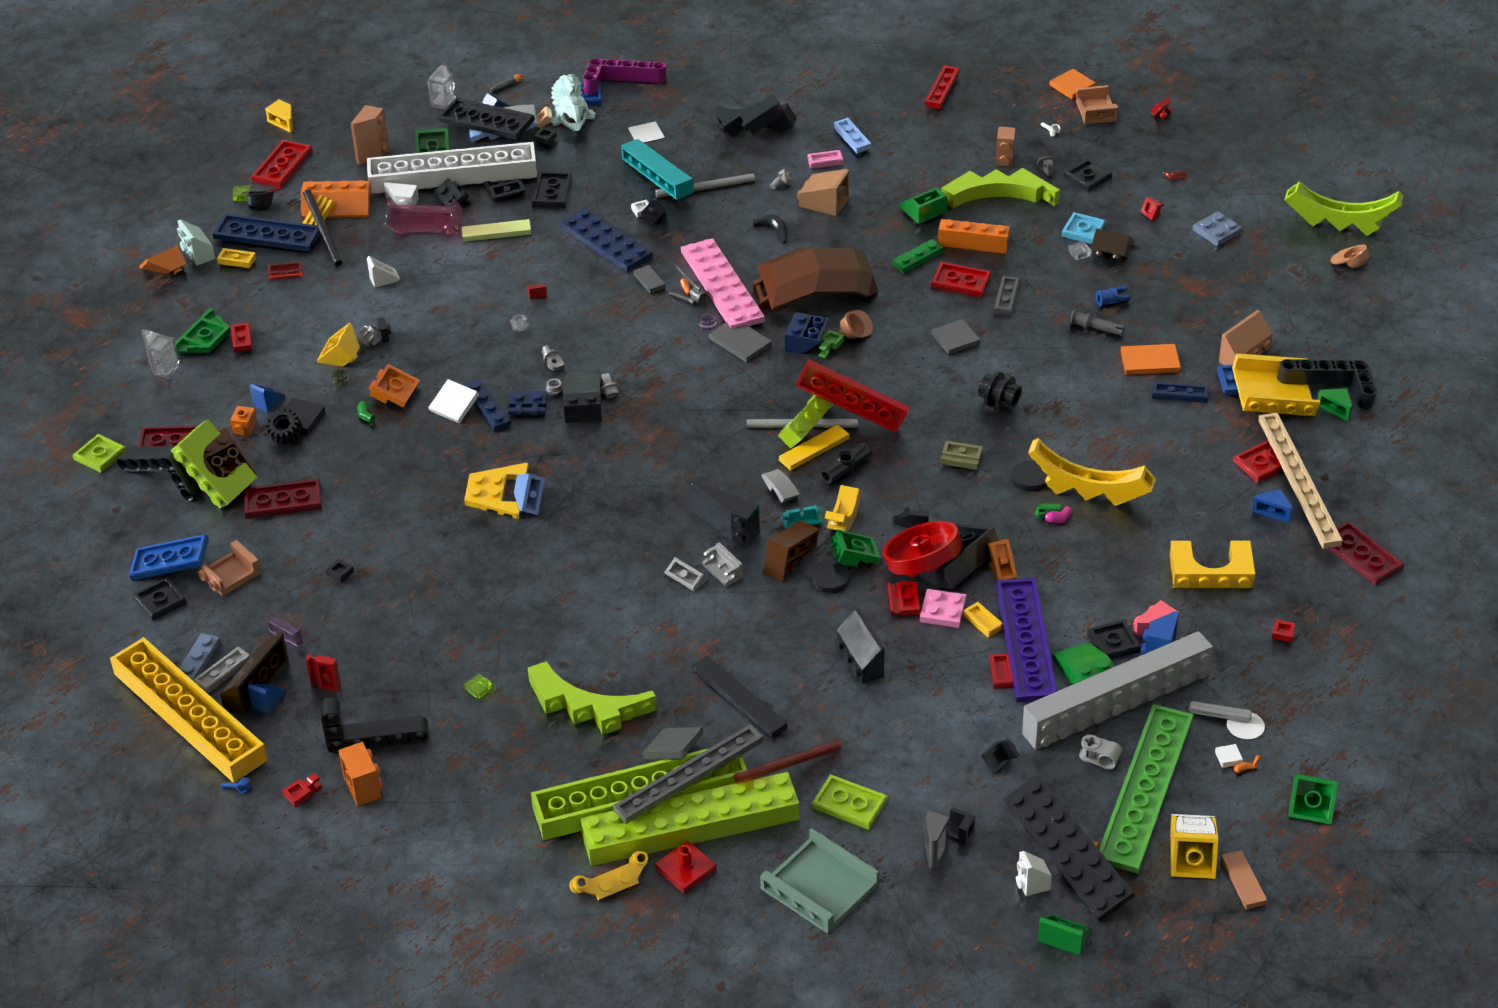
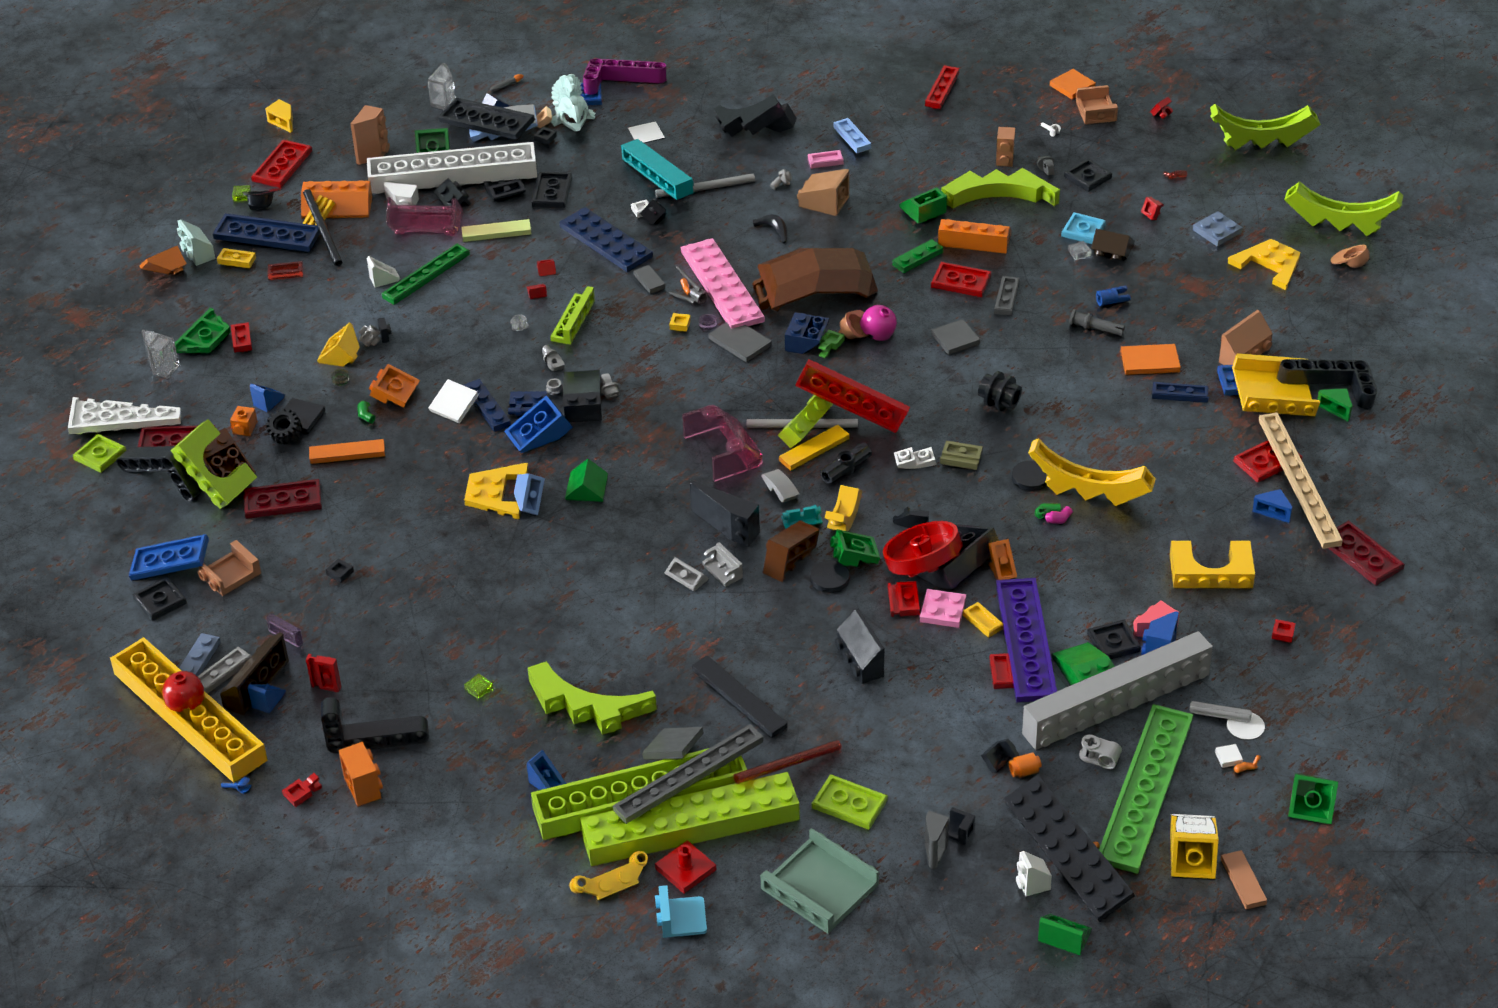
(116, 415): none -> white wing
(183, 691): none -> red cylinder
(347, 451): none -> orange tile
(425, 274): none -> green tile
(538, 426): none -> blue slope
(542, 772): none -> blue slope
(546, 267): none -> red slope
(574, 320): none -> lime fence
(587, 482): none -> green slope
(680, 322): none -> yellow plate
(680, 915): none -> medium azure bracket
(741, 449): none -> clear pink windscreen
(879, 322): none -> dark pink cylinder
(911, 460): none -> white slope
(1025, 765): none -> orange brick
(1263, 132): none -> lime arch
(1272, 256): none -> yellow wing

